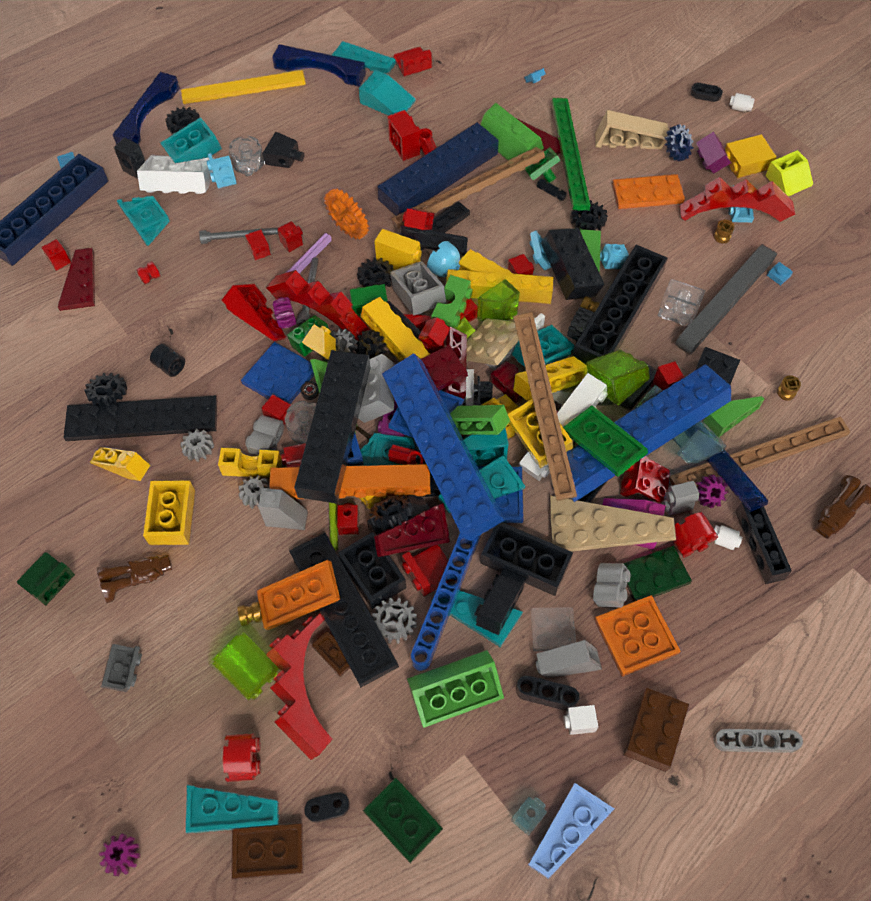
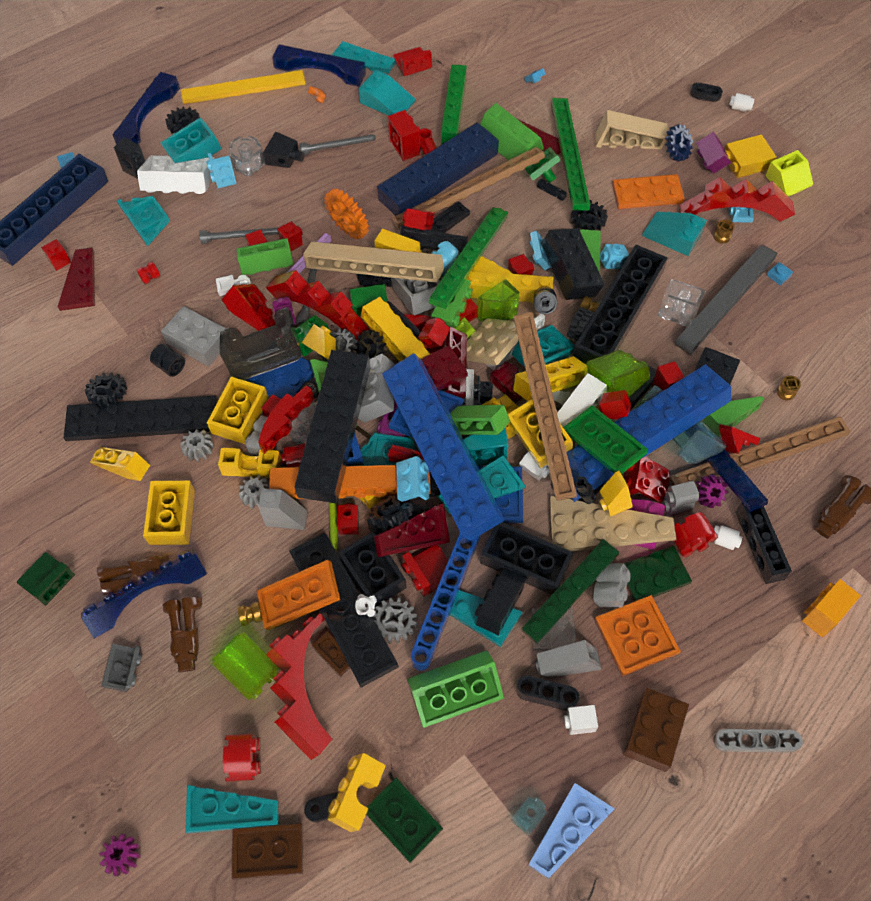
(103, 615): none -> clear blue arch
(185, 642): none -> reddish brown piece
(194, 335): none -> light grey brick
(225, 283): none -> white plate
(237, 410): none -> yellow brick
(260, 350): none -> clear smoke windscreen
(264, 256): none -> bright green brick
(278, 421): none -> red slope
(307, 148): none -> dark grey piece
(317, 92): none -> orange arm
(346, 809): none -> yellow arch
(360, 605): none -> white plate
(374, 261): none -> tan brick
(412, 479): none -> medium azure bracket
(454, 102): none -> green brick
(468, 258): none -> green plate
(545, 300): none -> black wheel
(570, 591): none -> dark green plate
(584, 490): none -> black pin
(615, 404): none -> red brick
(615, 495): none -> yellow slope
(676, 230): none -> teal slope
(736, 438): none -> red slope
(830, 607): none -> light orange brick

